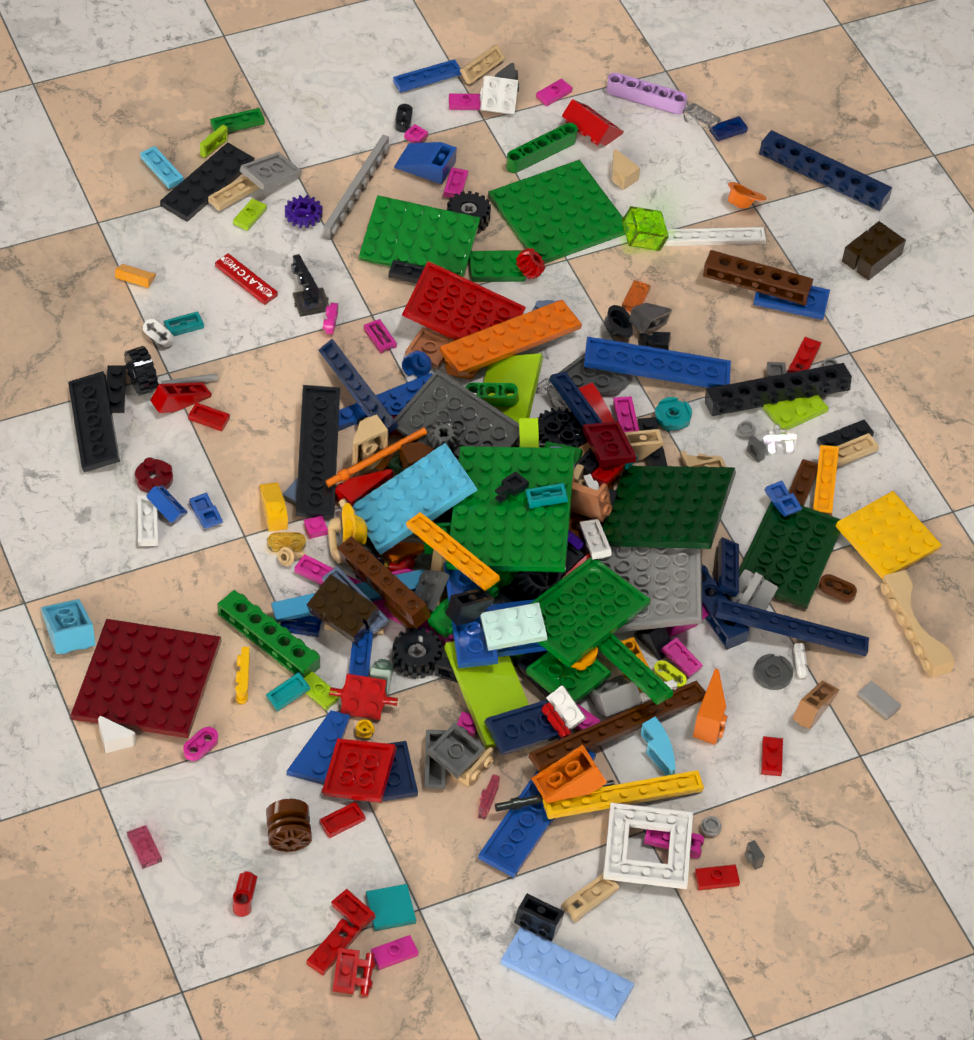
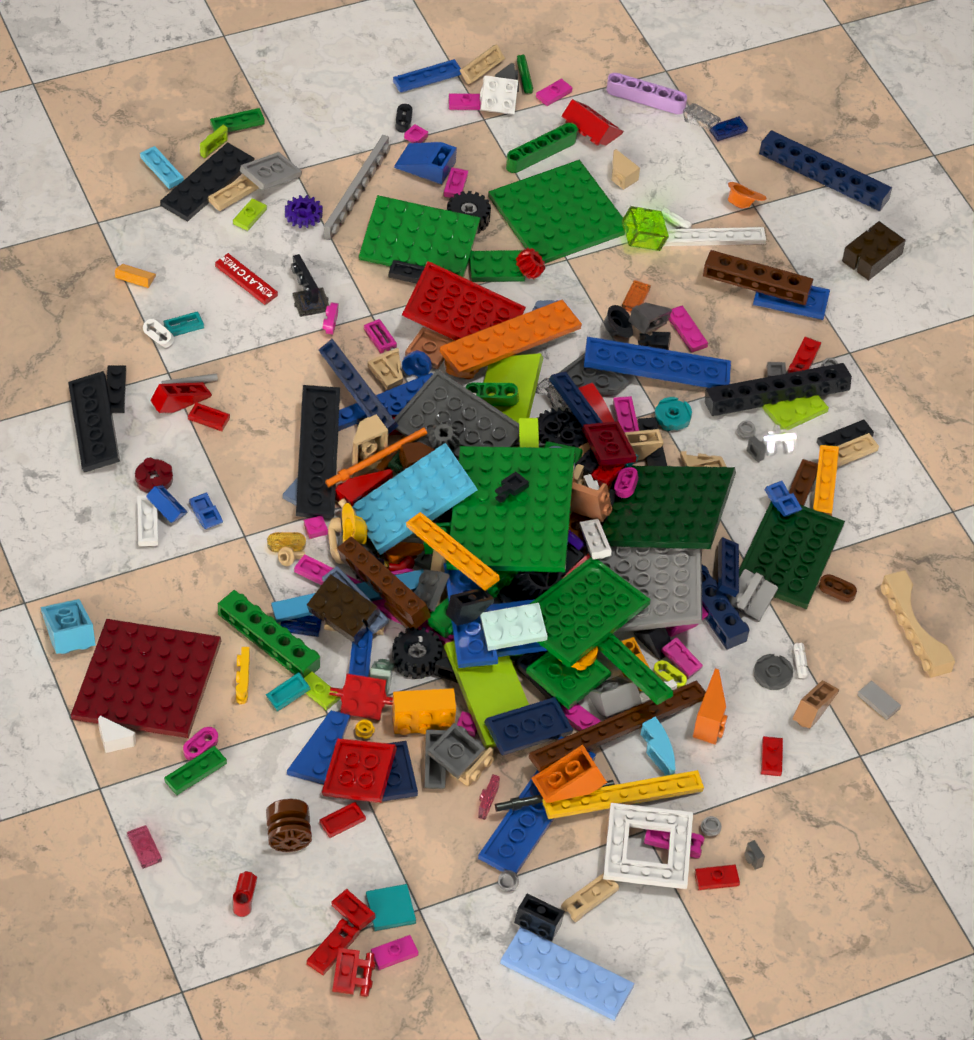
(141, 370): black bush -> none
(195, 770): none -> green plate
(274, 506): yellow slope -> none
(387, 369): none -> tan wing
(423, 710): none -> light orange brick
(508, 880): none -> flat silver plate
(524, 74): none -> green axle
(548, 497): teal tile -> none
(555, 720): red axle -> none
(566, 707): white plate -> none
(626, 482): none -> dark pink plate
(676, 219): none -> white axle
(687, 329): none -> dark pink plate
(792, 627): dark blue plate -> none
(888, 535): yellow plate -> none

